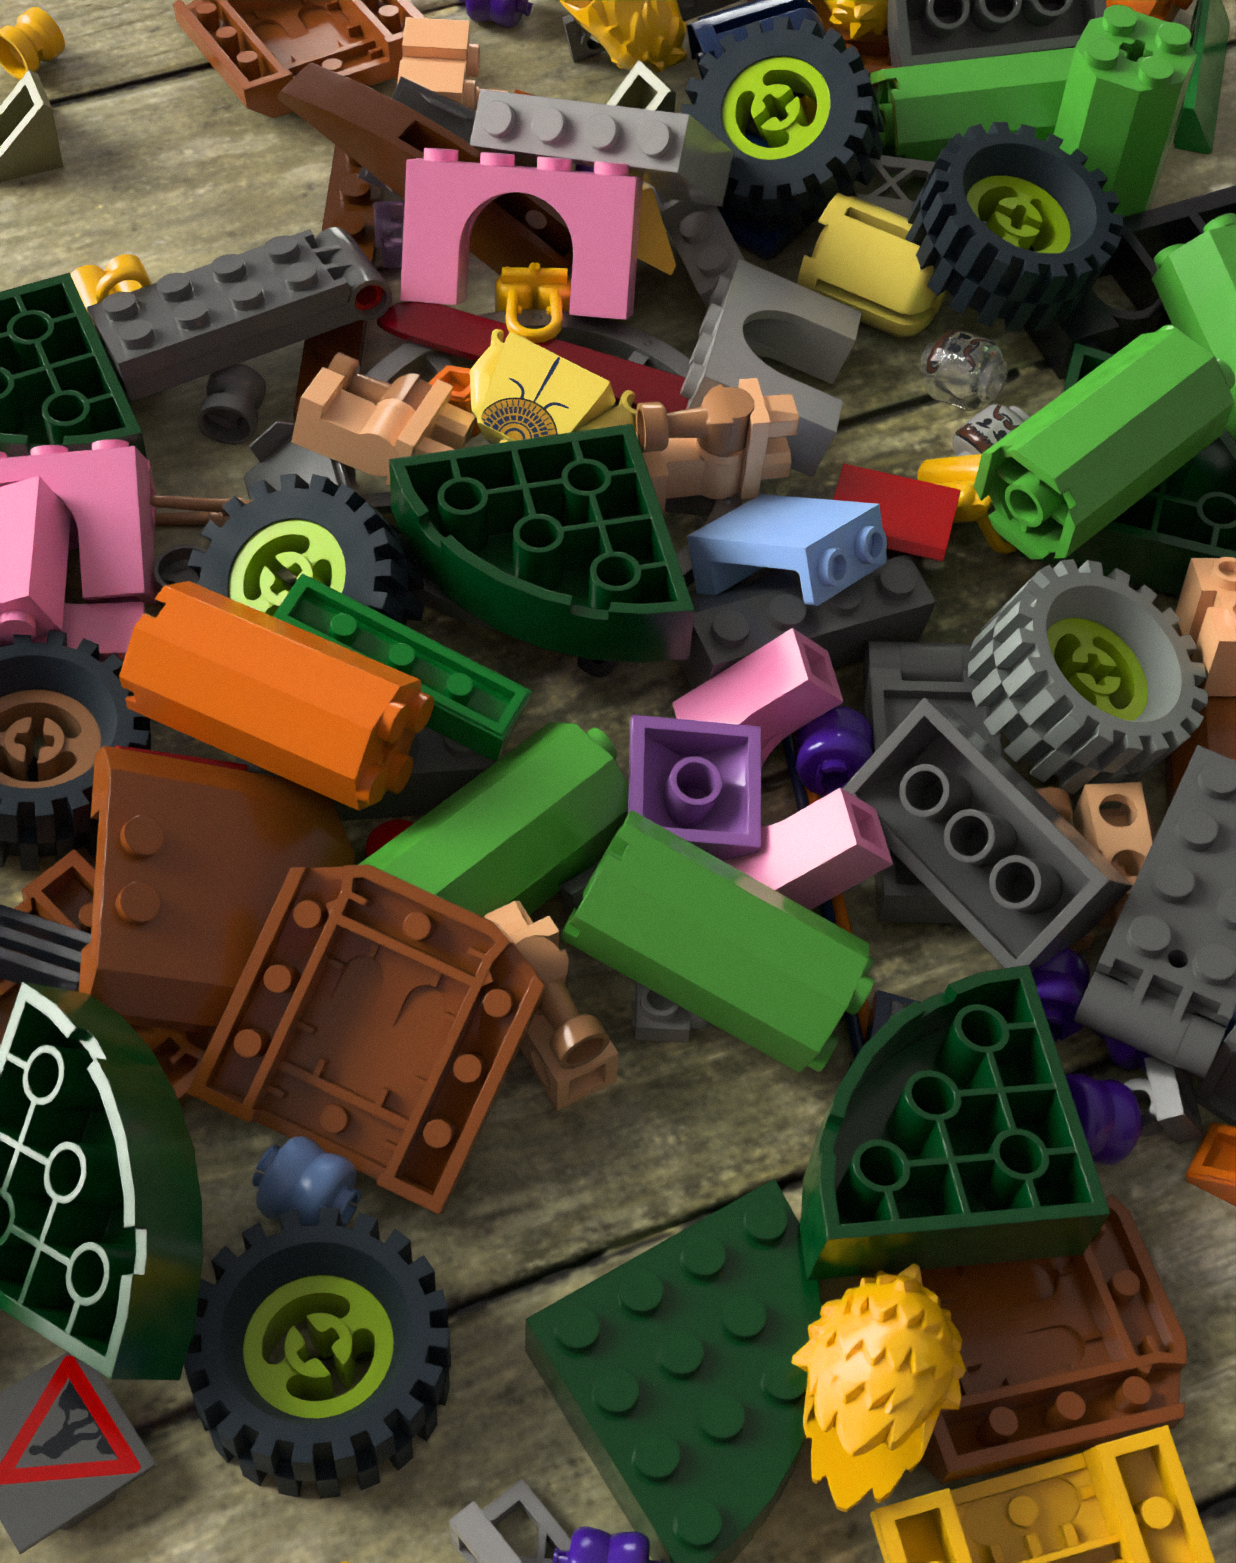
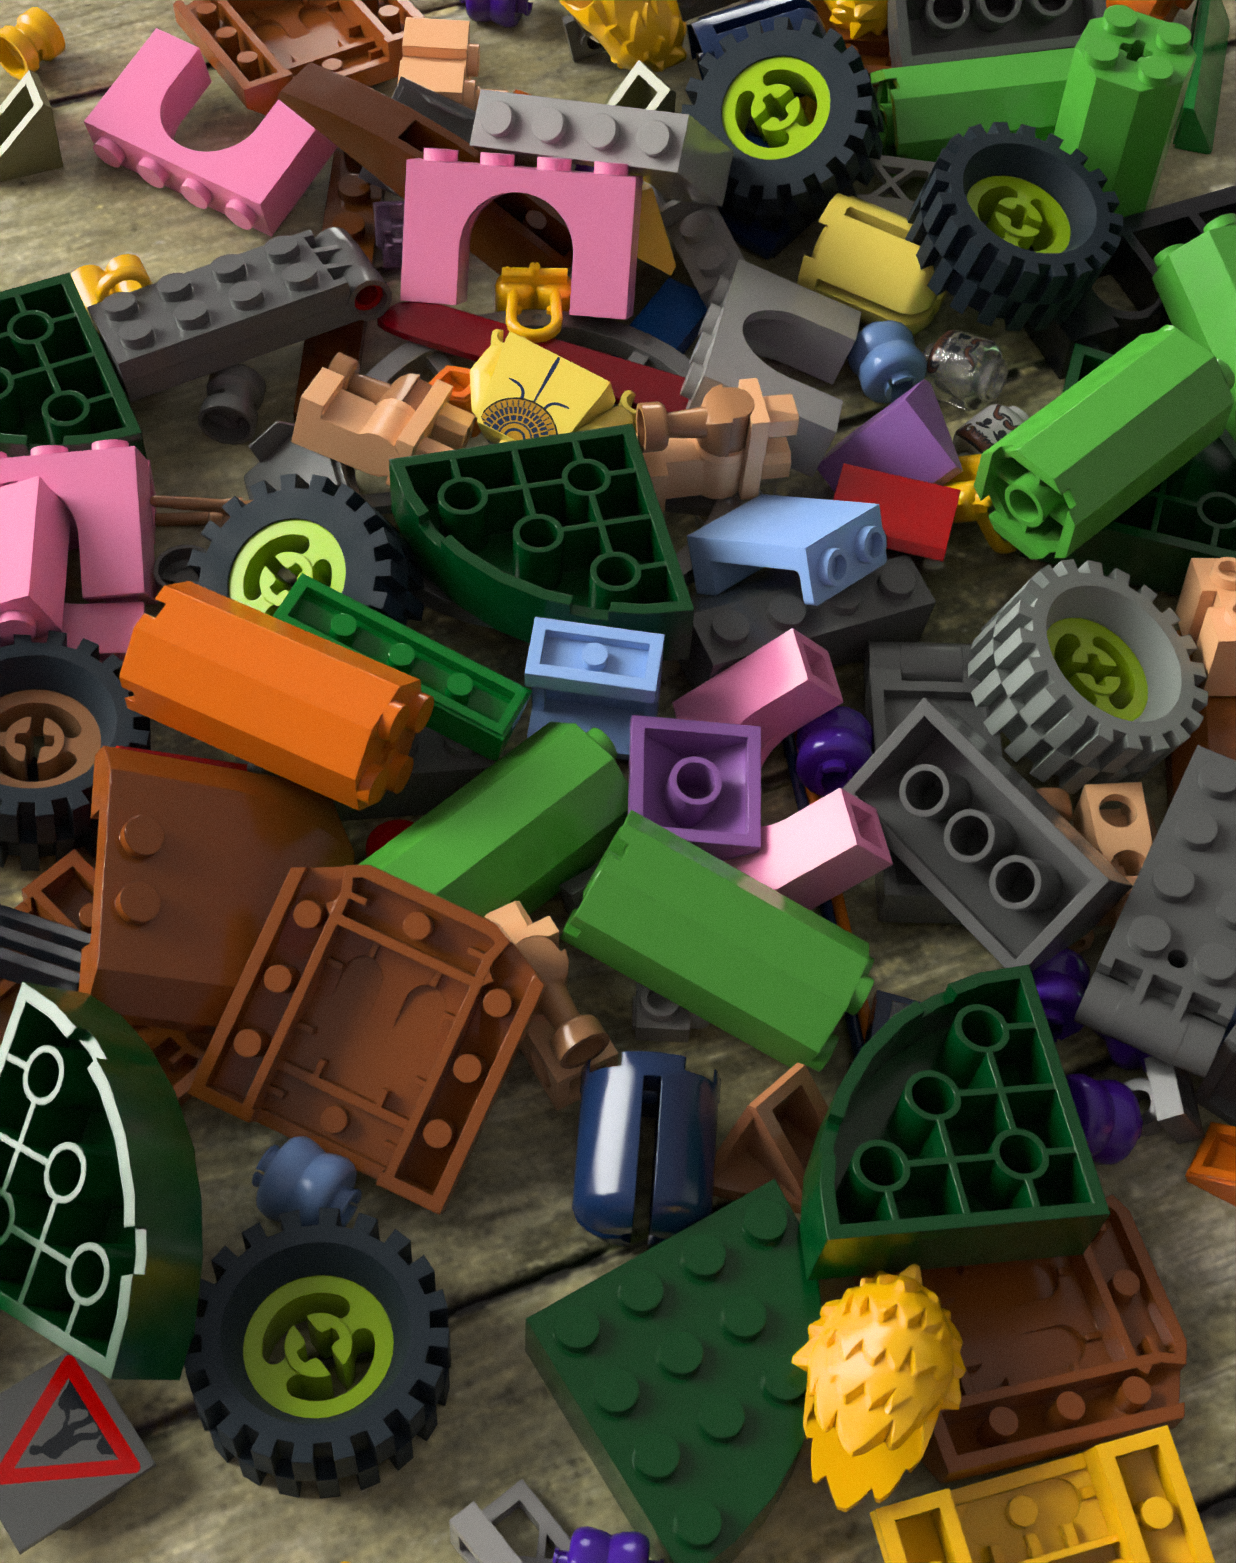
(248, 182): none -> bright pink arch
(593, 677): none -> light blue panel
(608, 1146): none -> dark blue cylinder
(672, 315): none -> blue tile
(772, 1139): none -> nougat slope
(886, 360): none -> medium blue piece
(901, 440): none -> medium lavender slope

